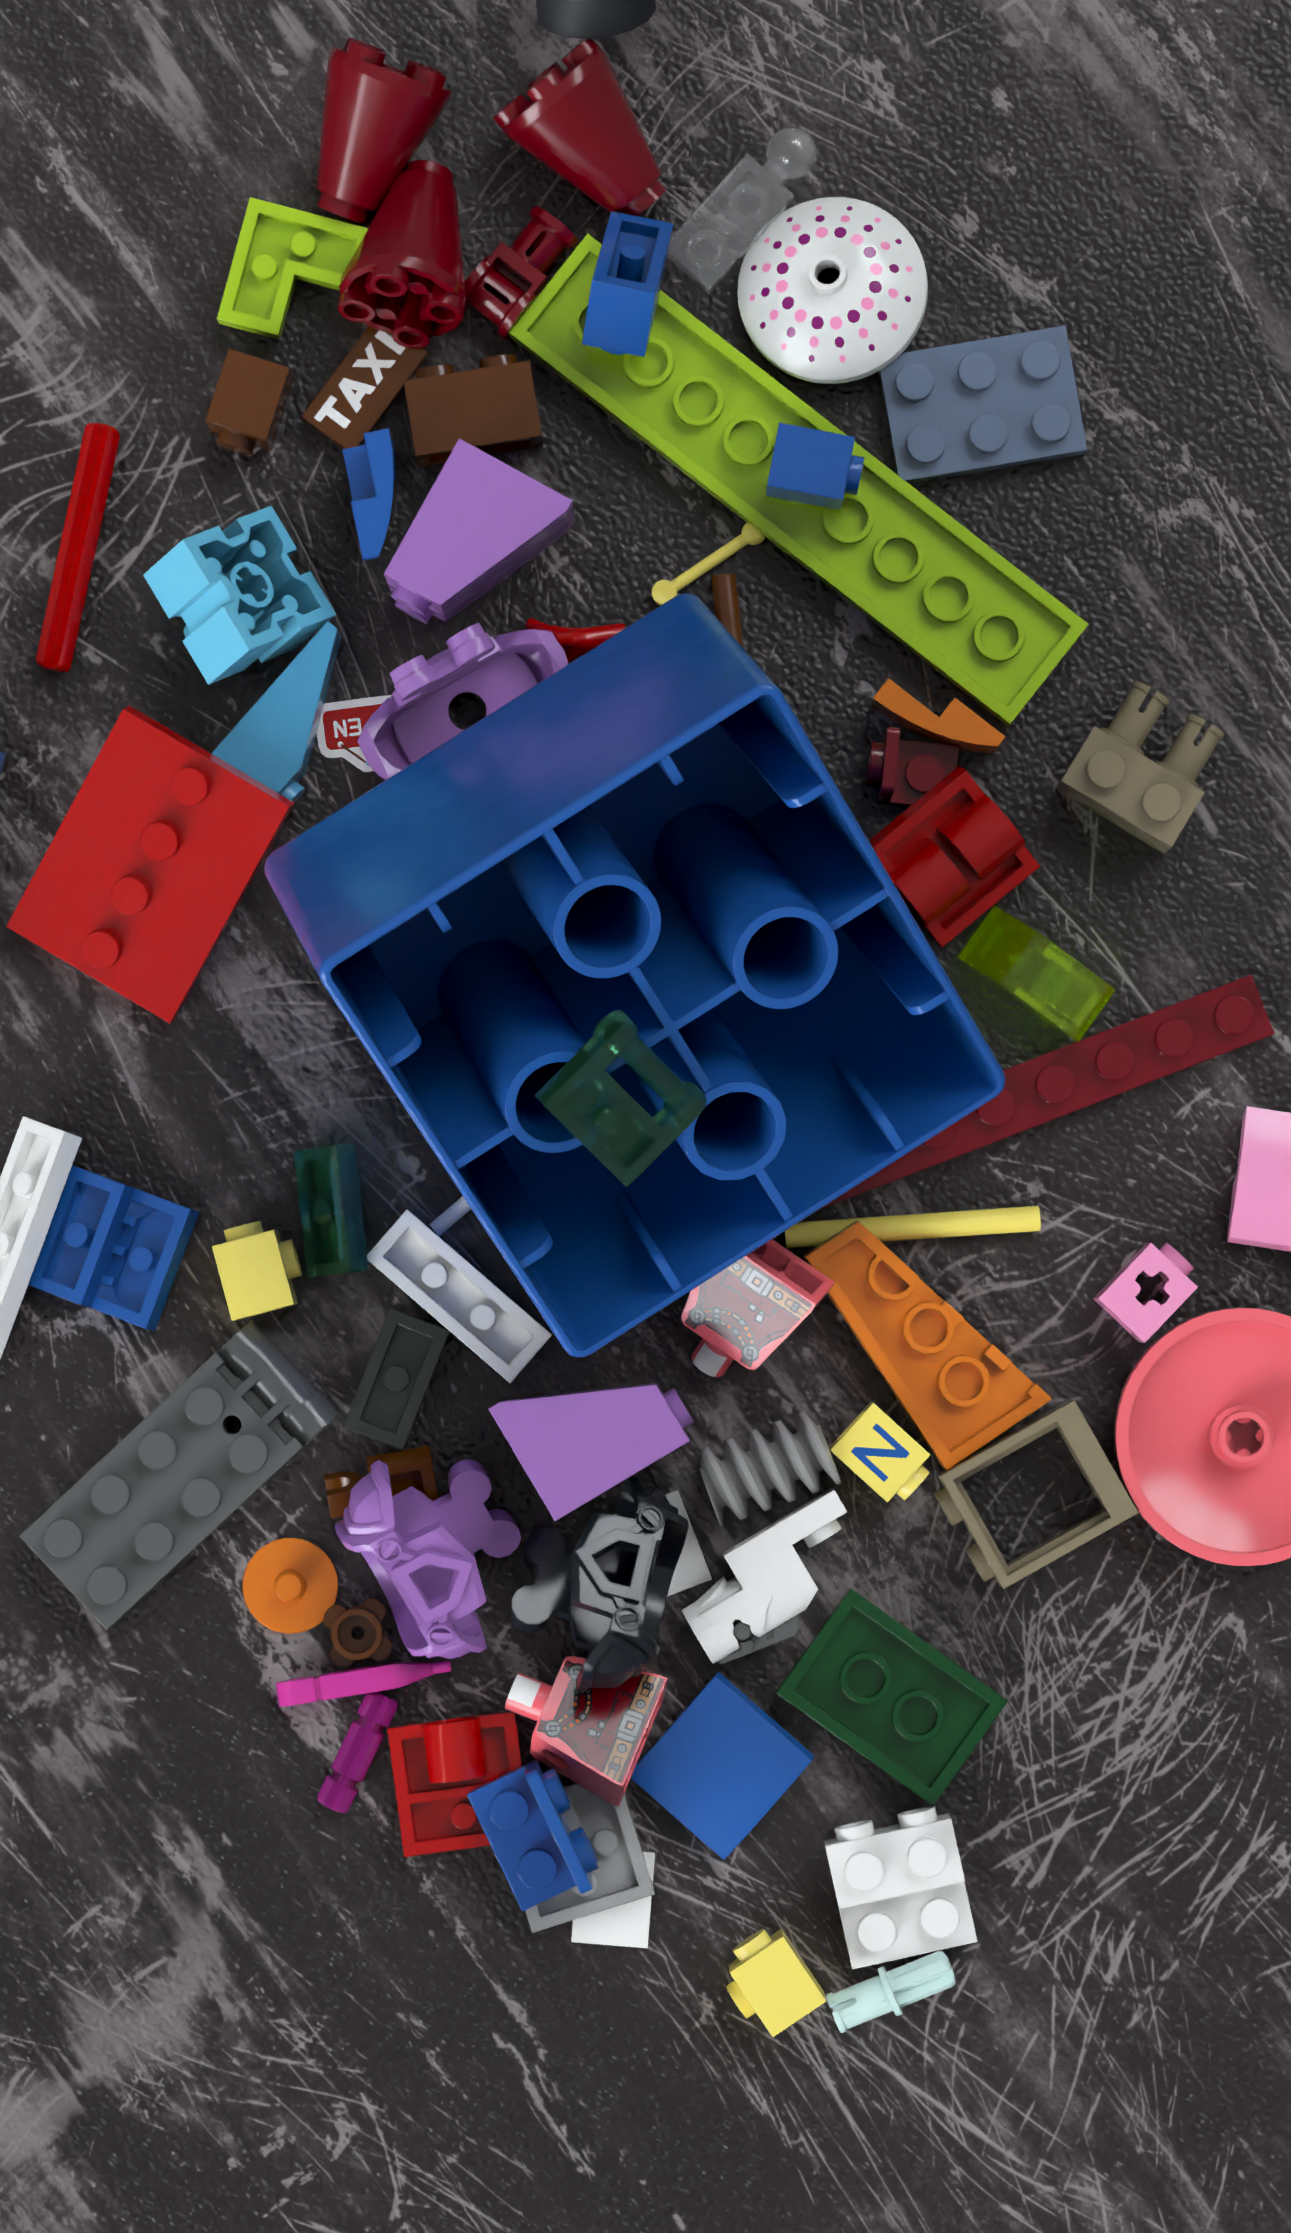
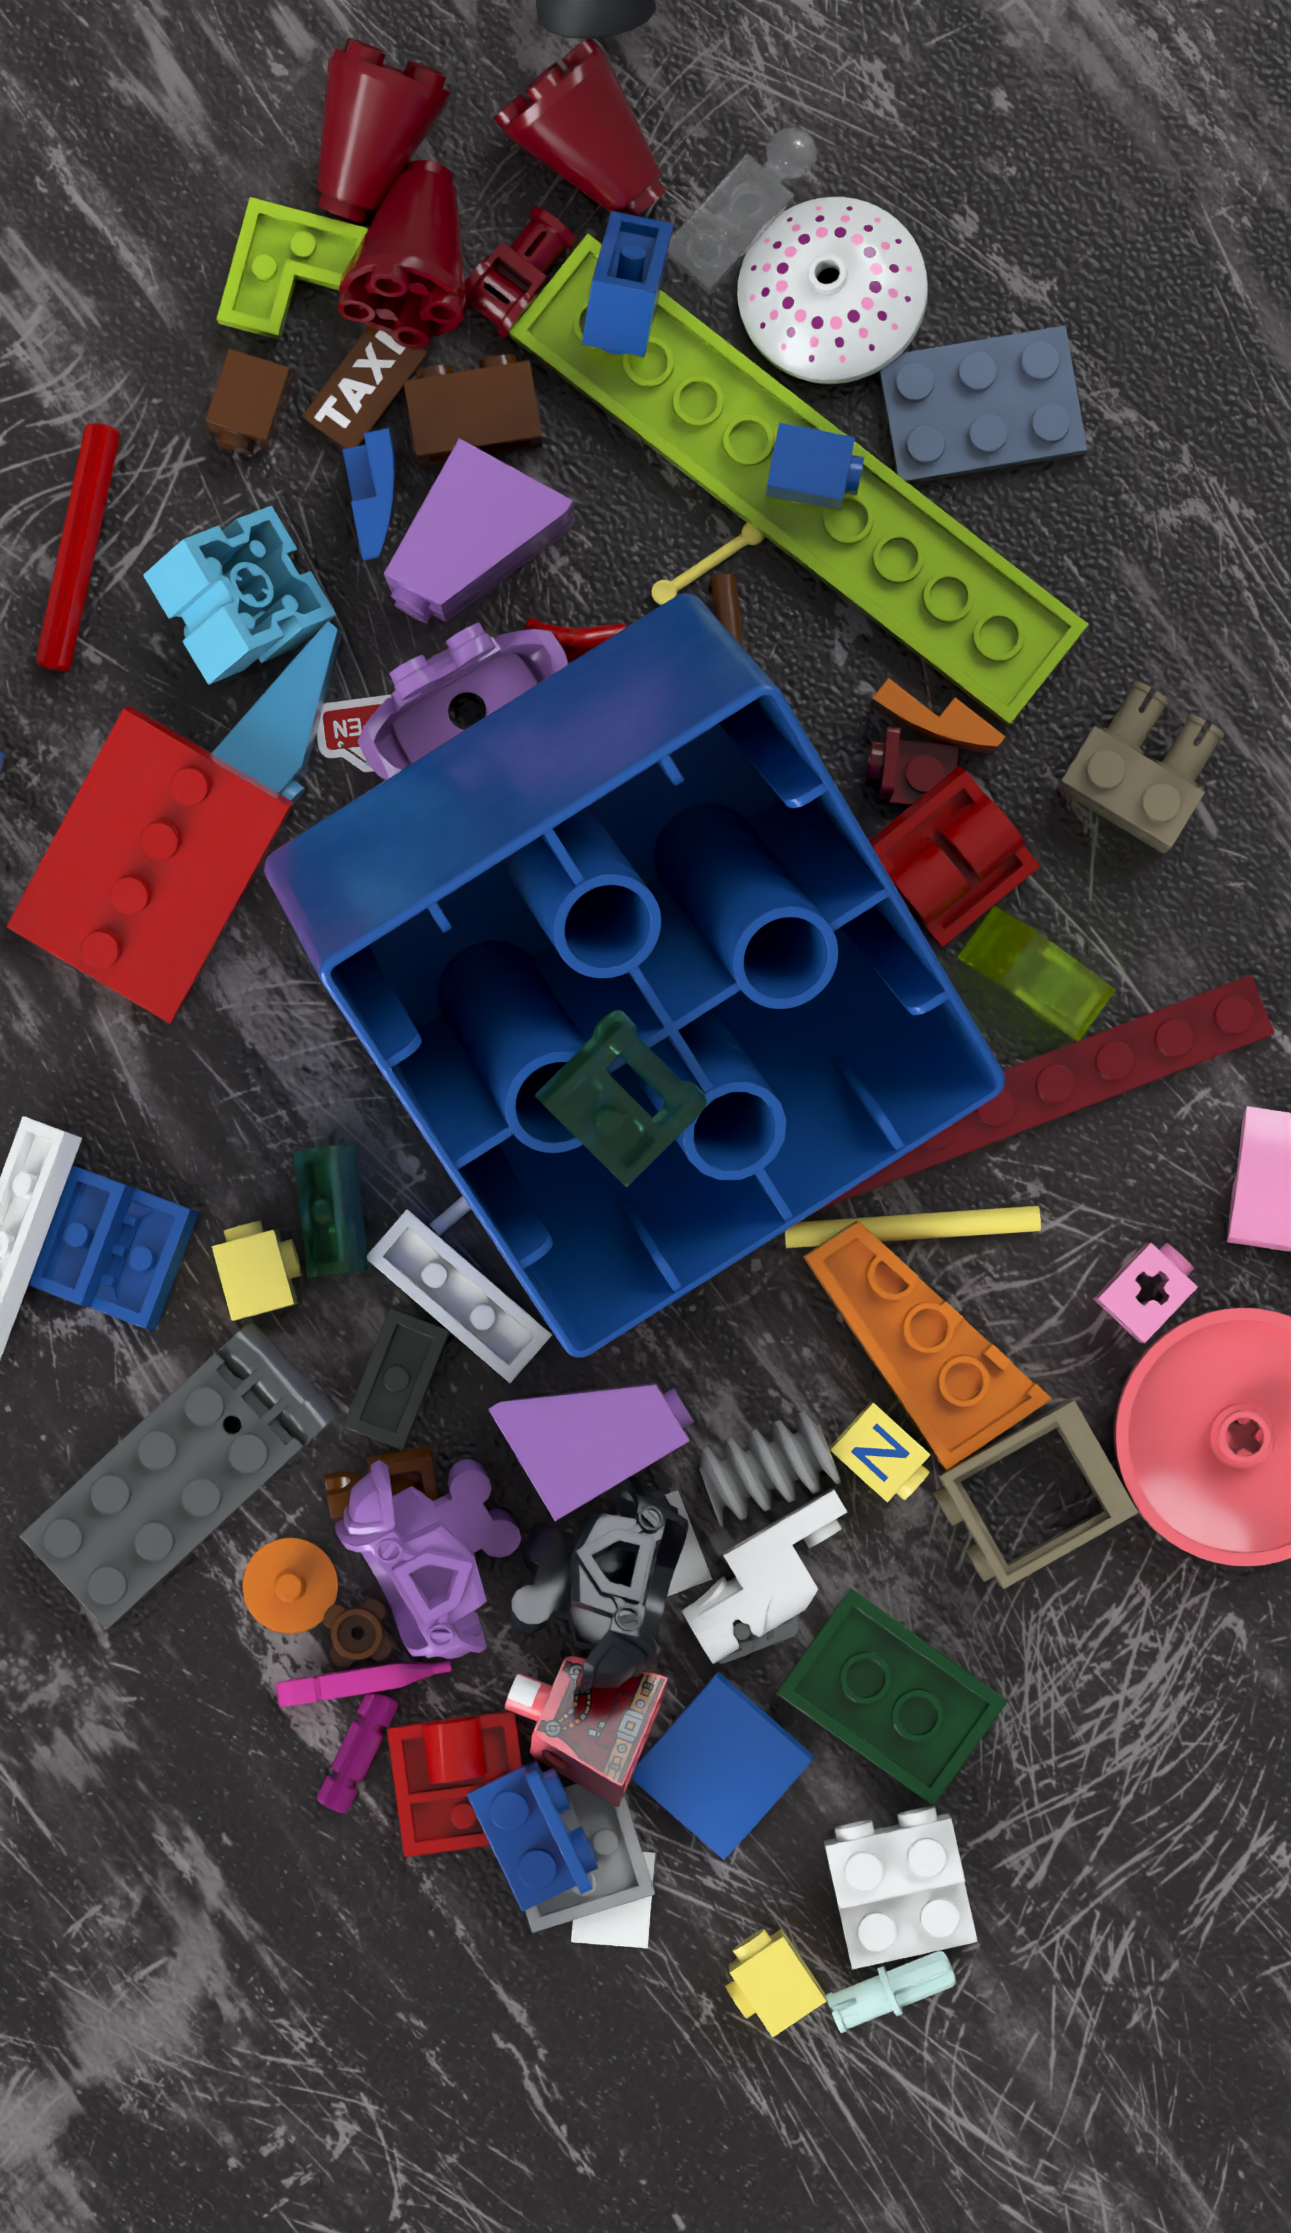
(751, 1307): torso -> none

